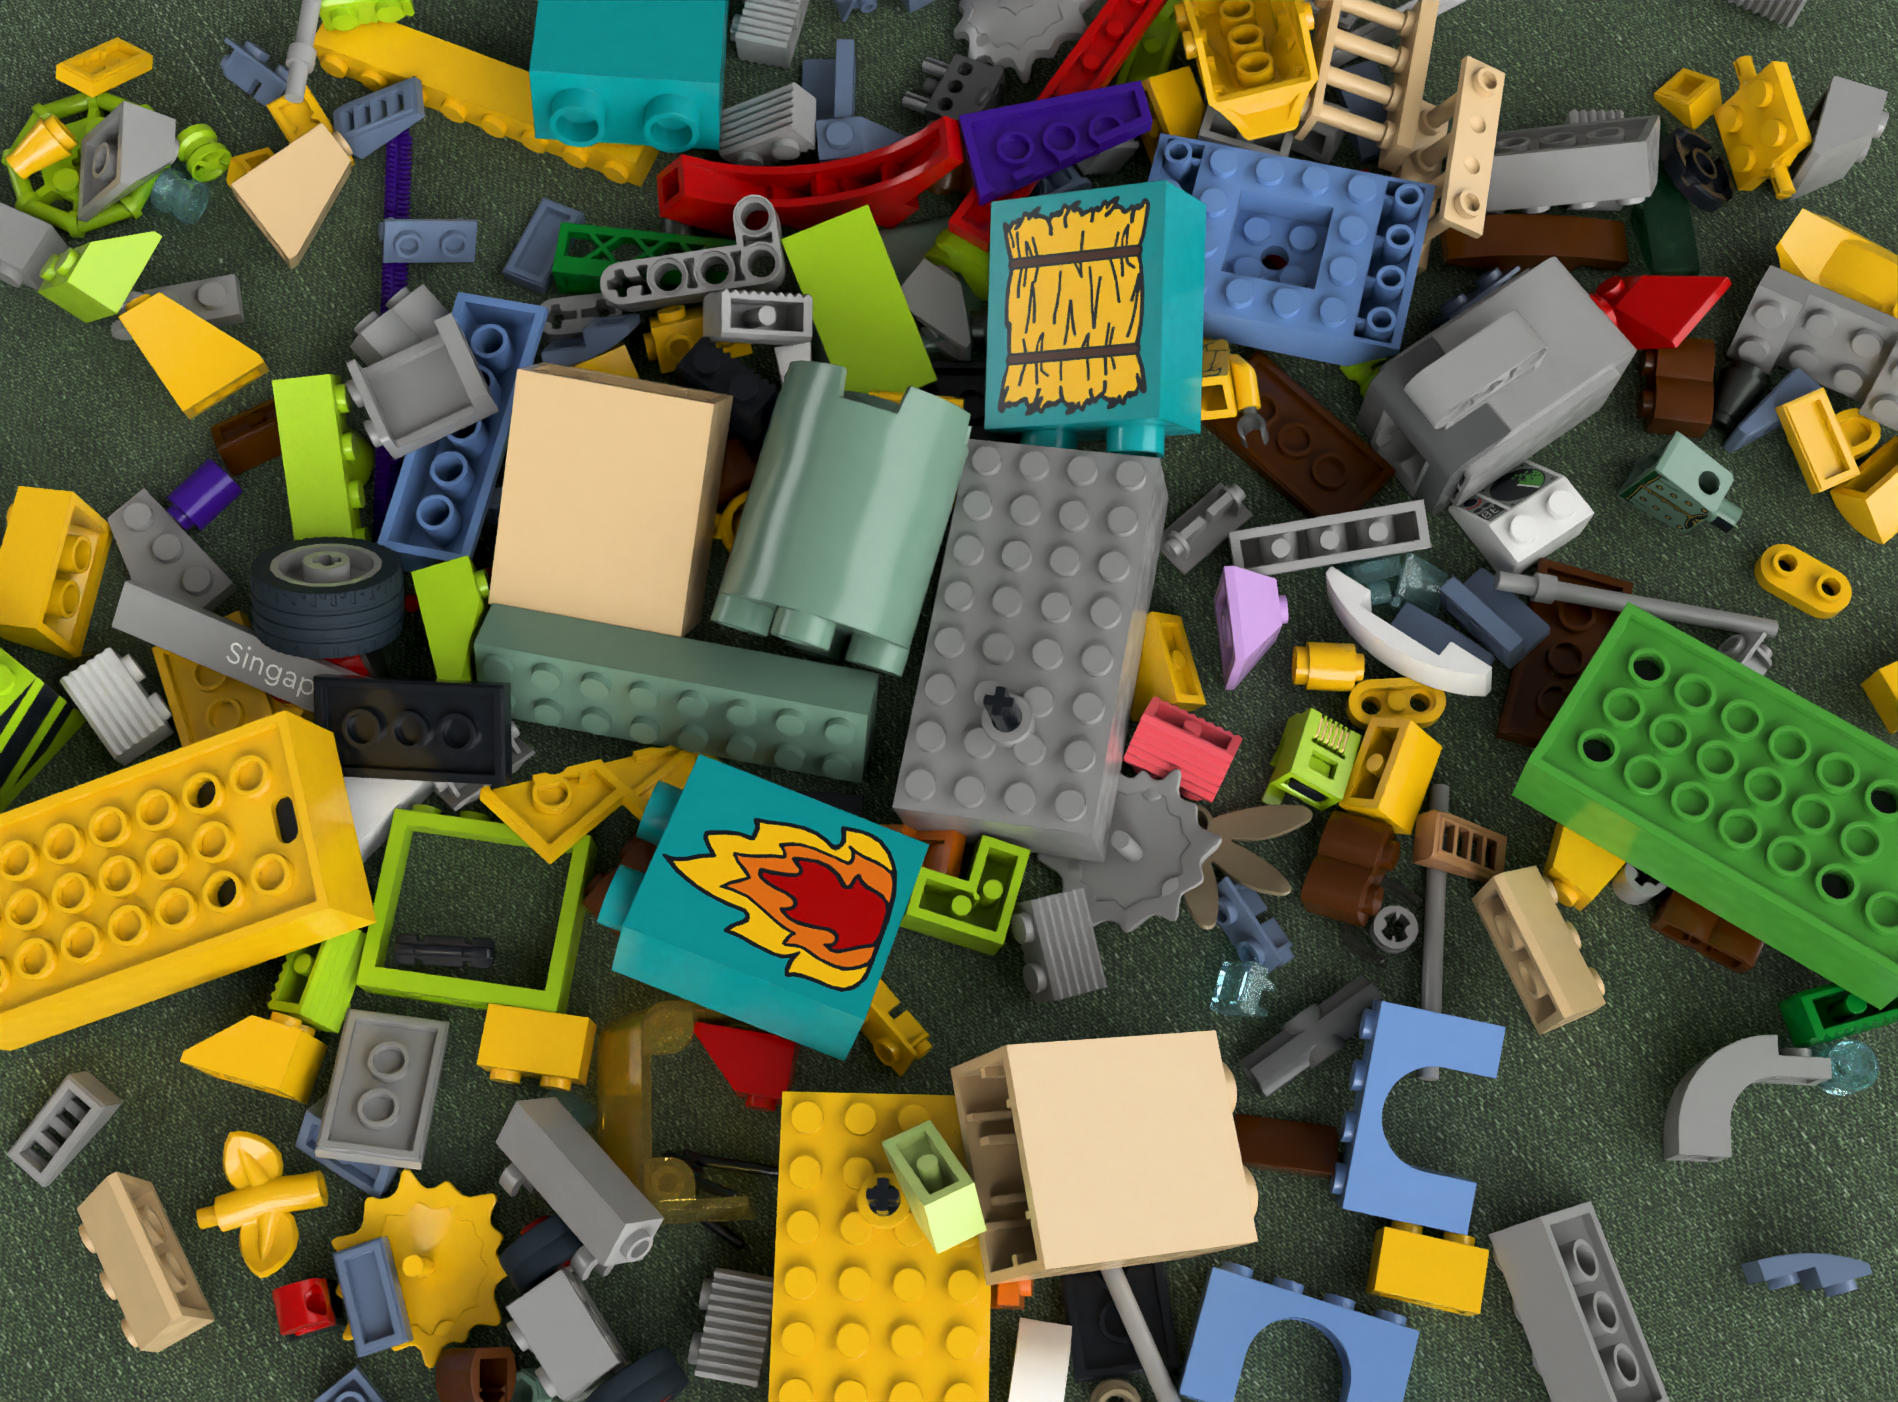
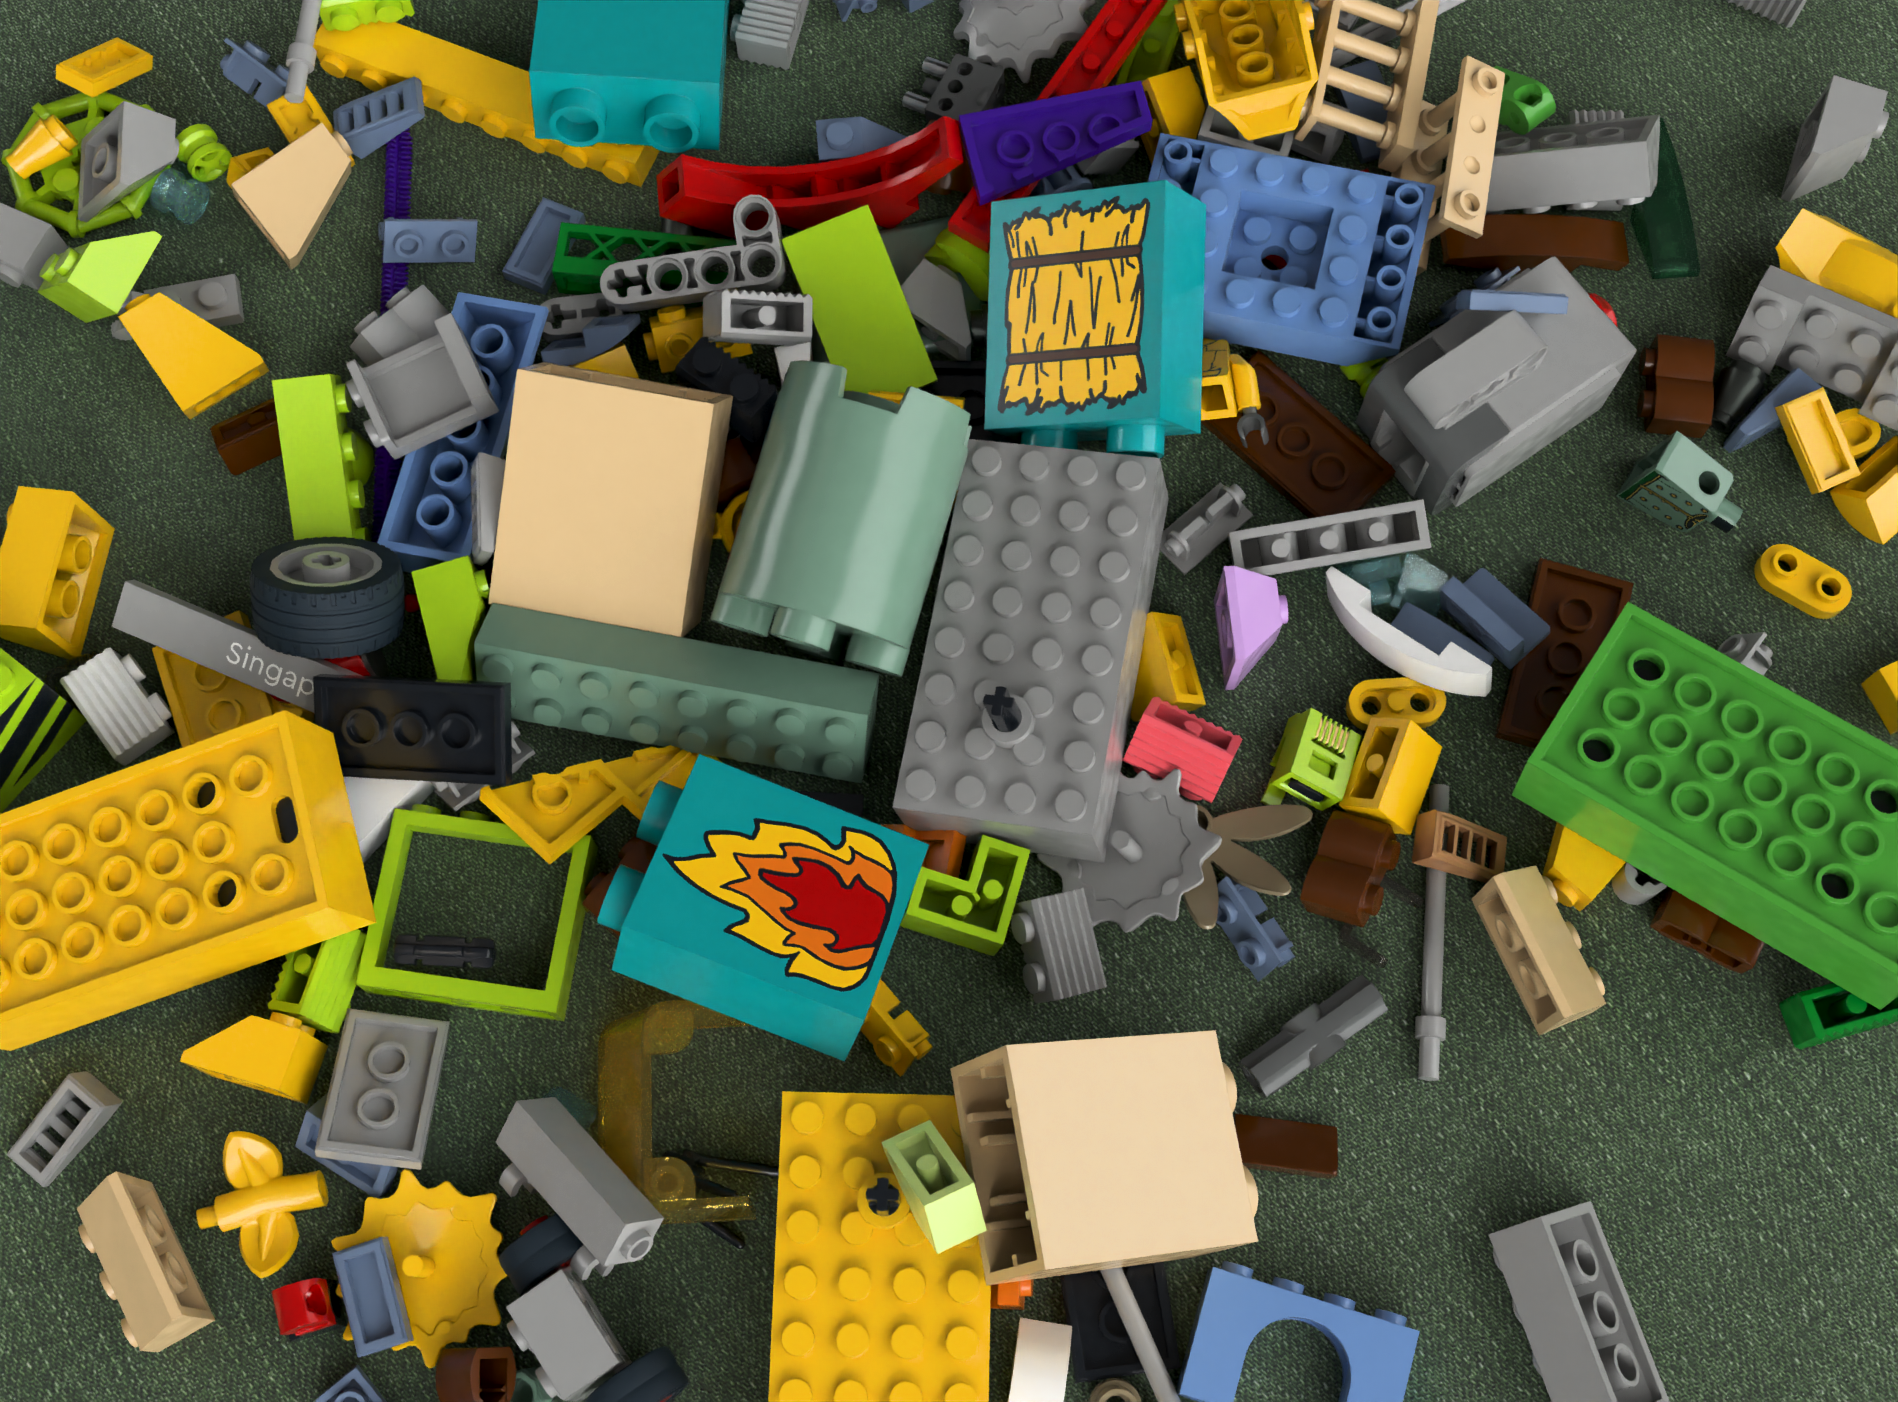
(165, 555): light grey wing -> none
(202, 496): dark purple brick -> none
(486, 493): none -> light grey slope
(536, 1046): yellow brick -> none
(734, 1328): light grey brick -> none
(752, 1062): red slope -> none
(769, 127): light grey brick -> none
(832, 82): sand blue panel -> none
(1240, 989): clear light blue tile -> none
(1327, 666): yellow brick -> none
(1371, 1174): medium blue arch -> none
(1408, 934): light grey bush -> none
(1428, 1270): yellow brick -> none
(1510, 300): none -> sand blue tile
(1523, 517): white slope -> none
(1524, 102): none -> bright green leg
(1547, 588): light grey bar -> none
(1661, 309): red slope -> none
(1690, 97): yellow slope -> none
(1694, 171): black tile -> none
(1704, 1098): light grey arch -> none
(1763, 127): yellow plate -> none
(1815, 1270): sand blue slope -> none
(1858, 1066): clear light blue wheel -> none

